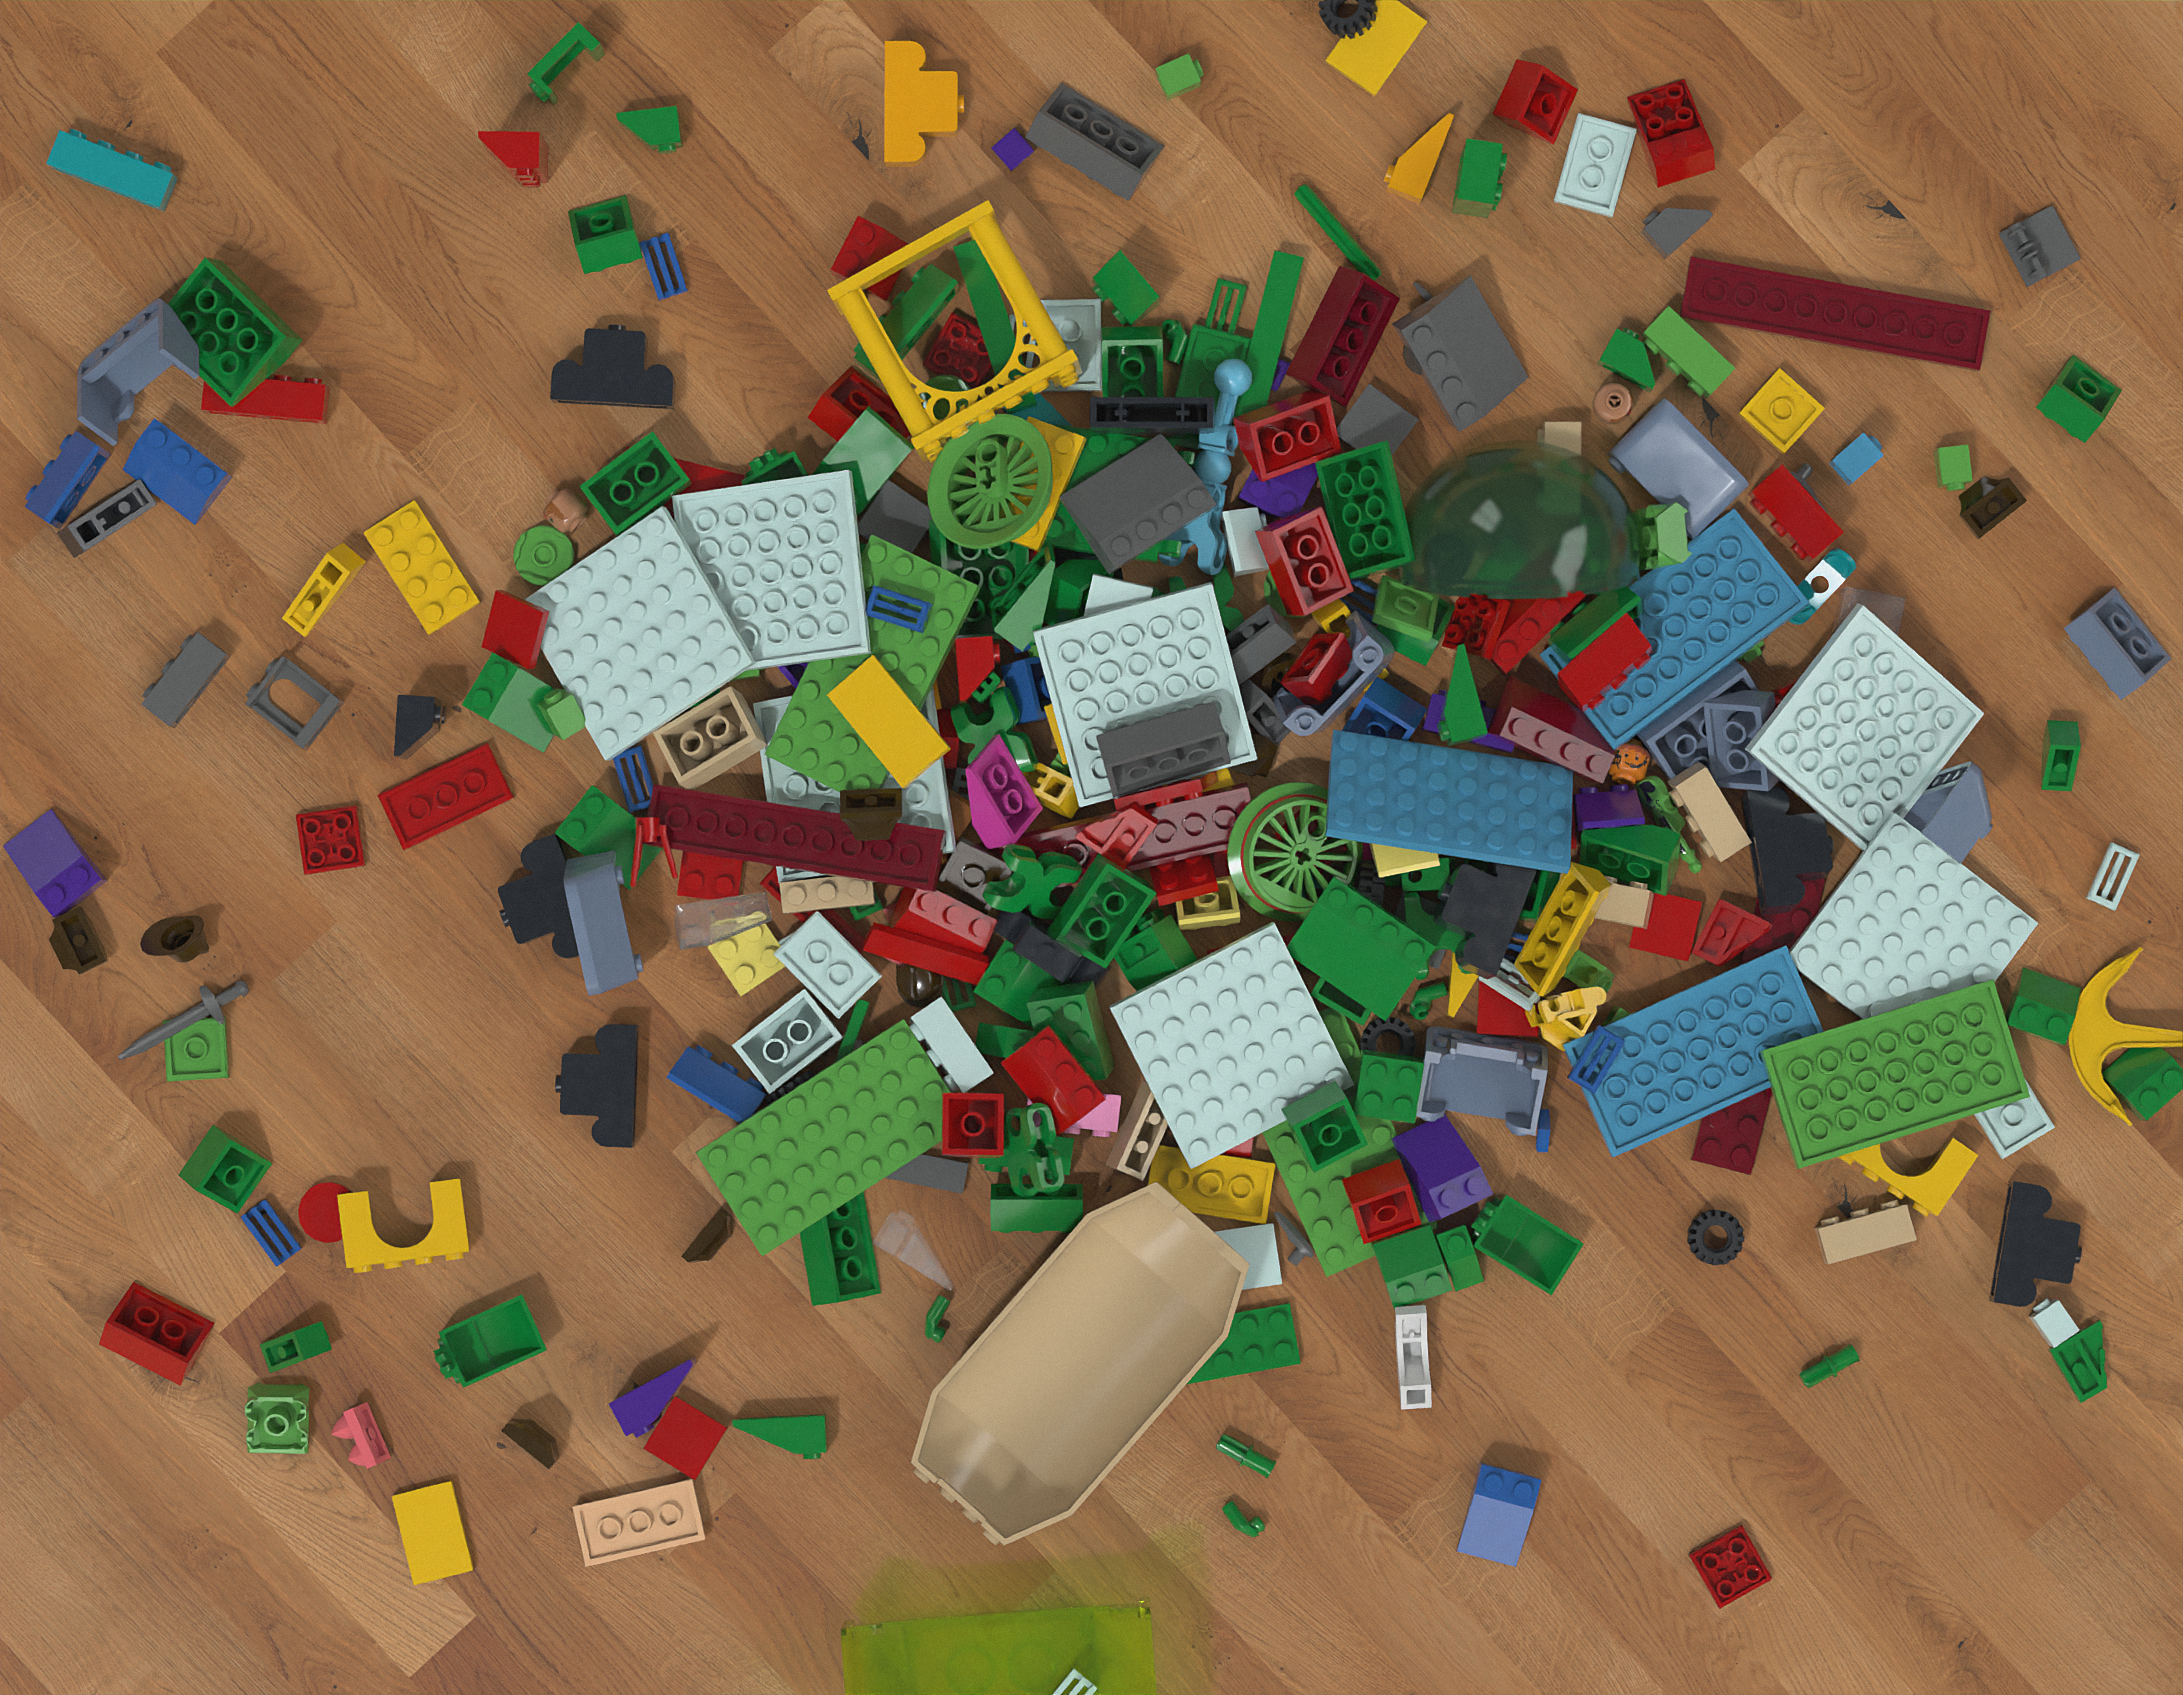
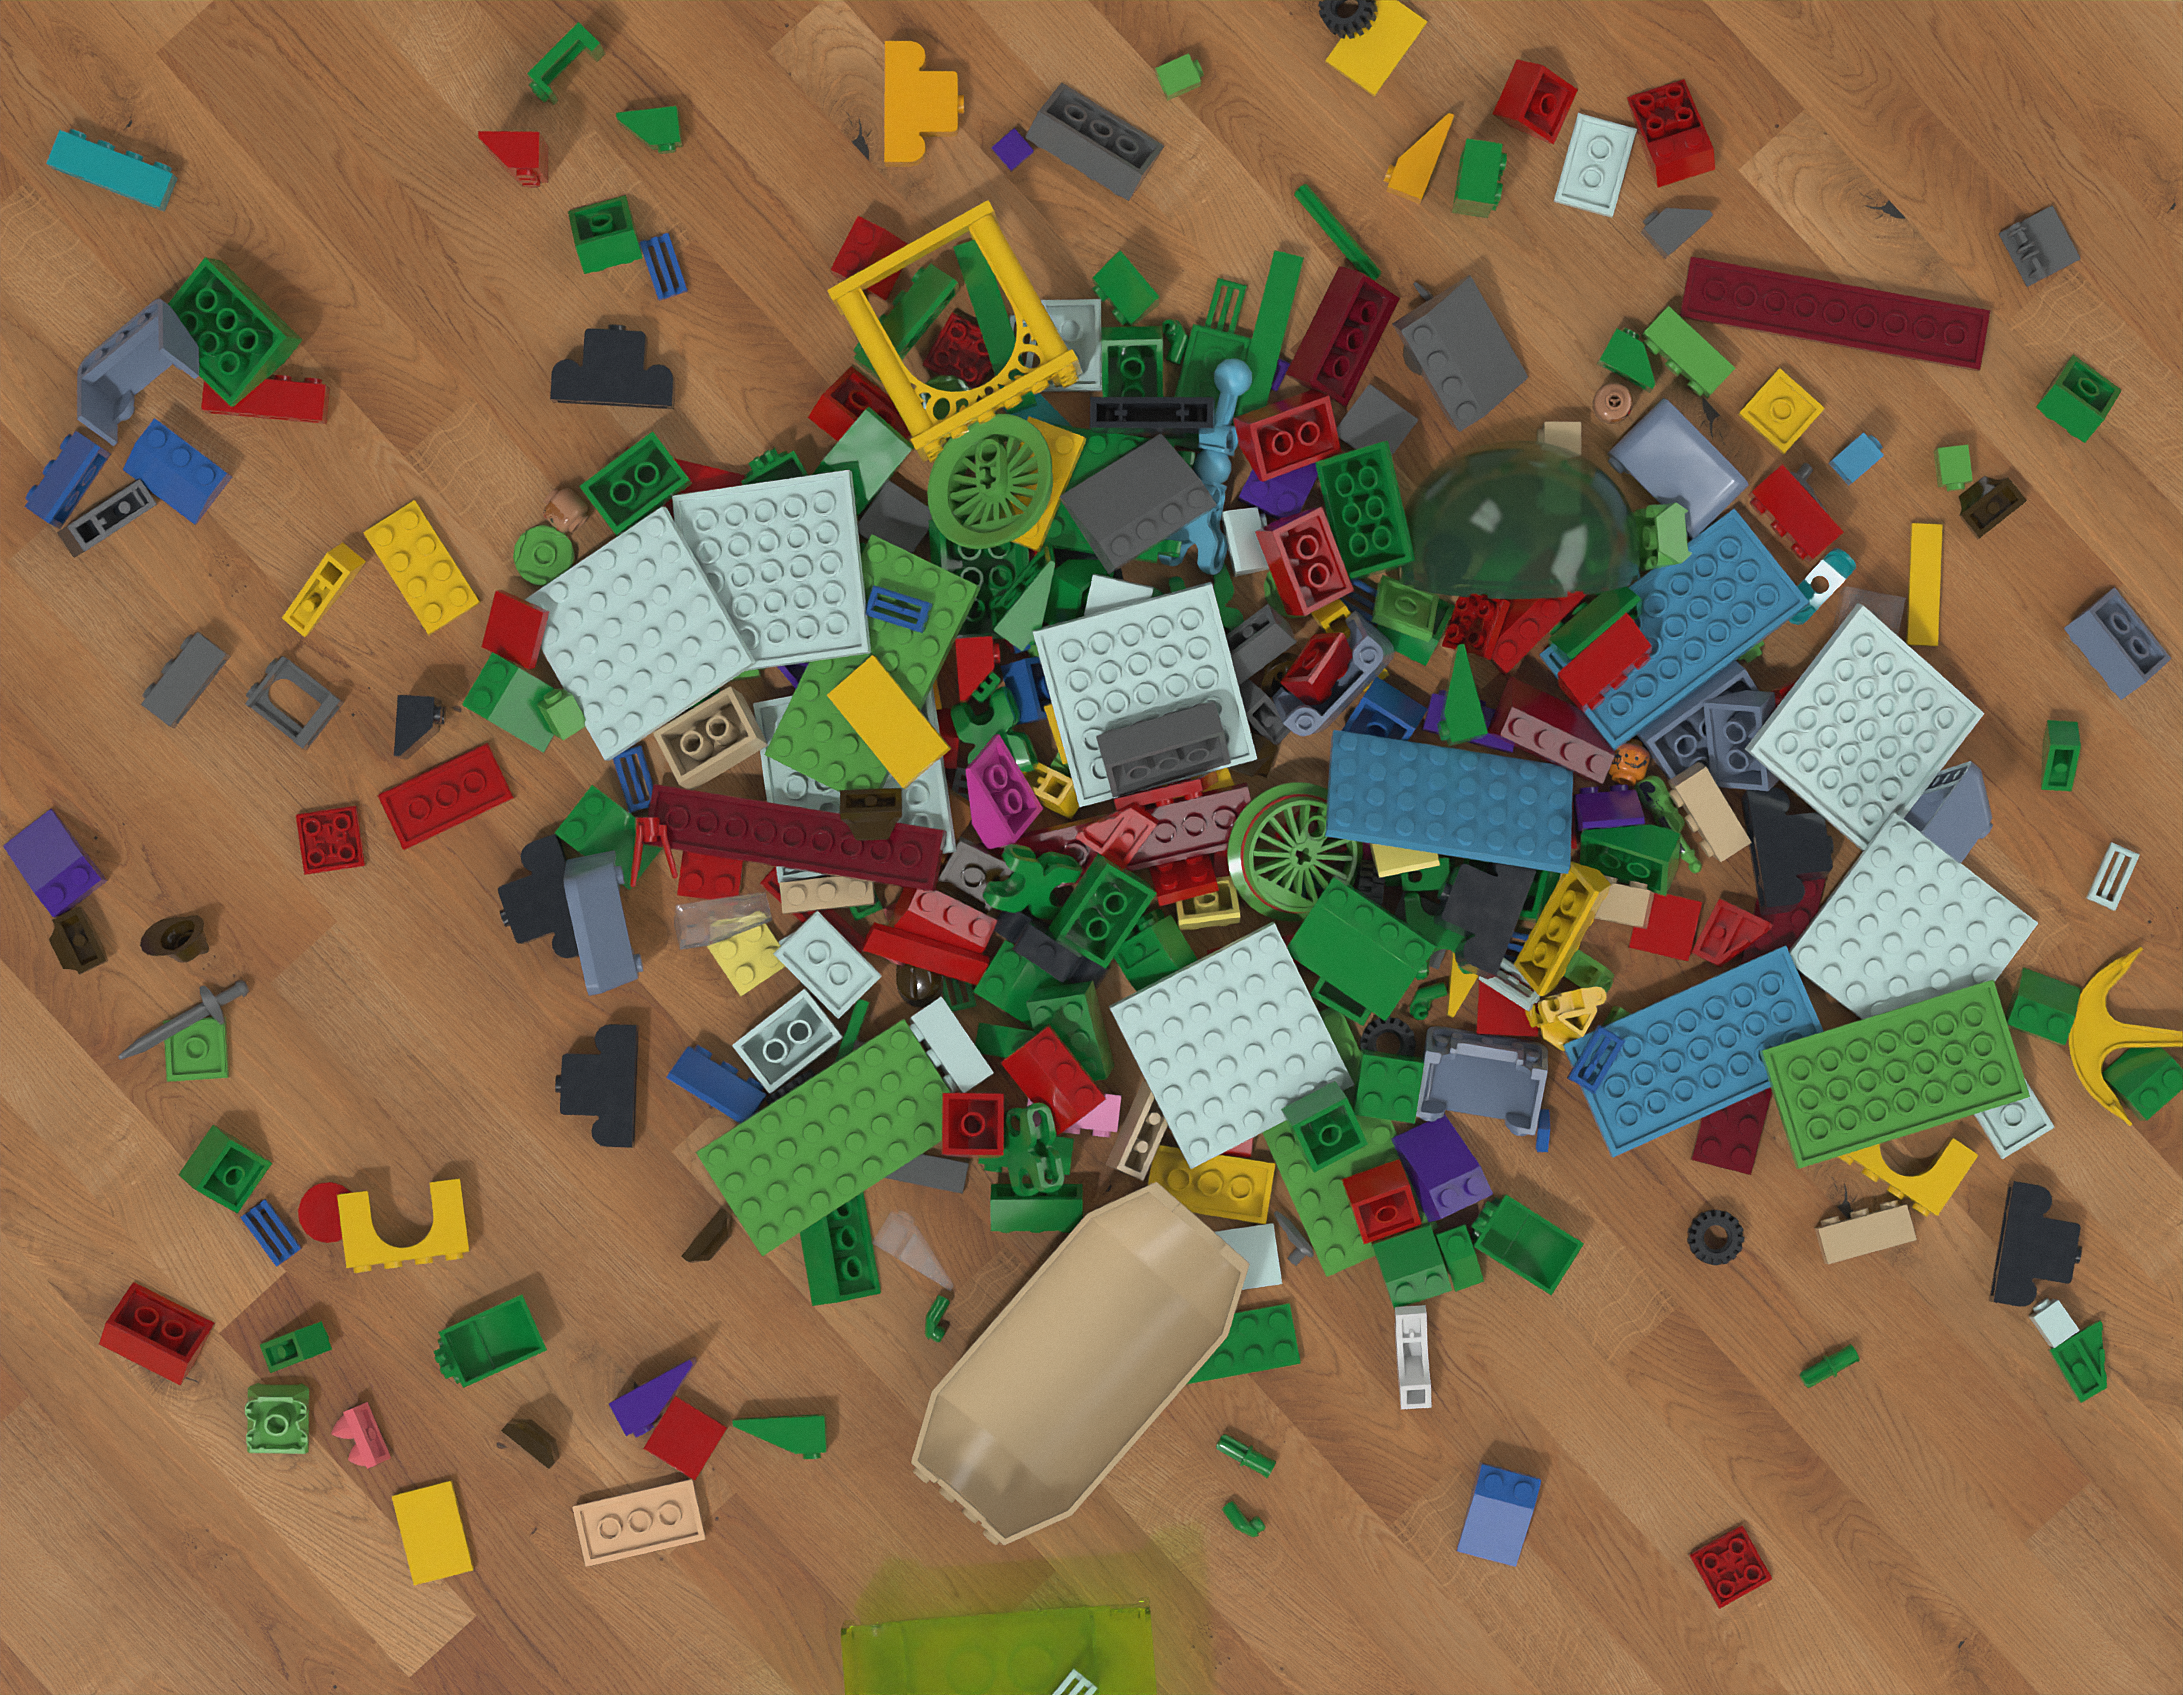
(1924, 584): none -> yellow tile

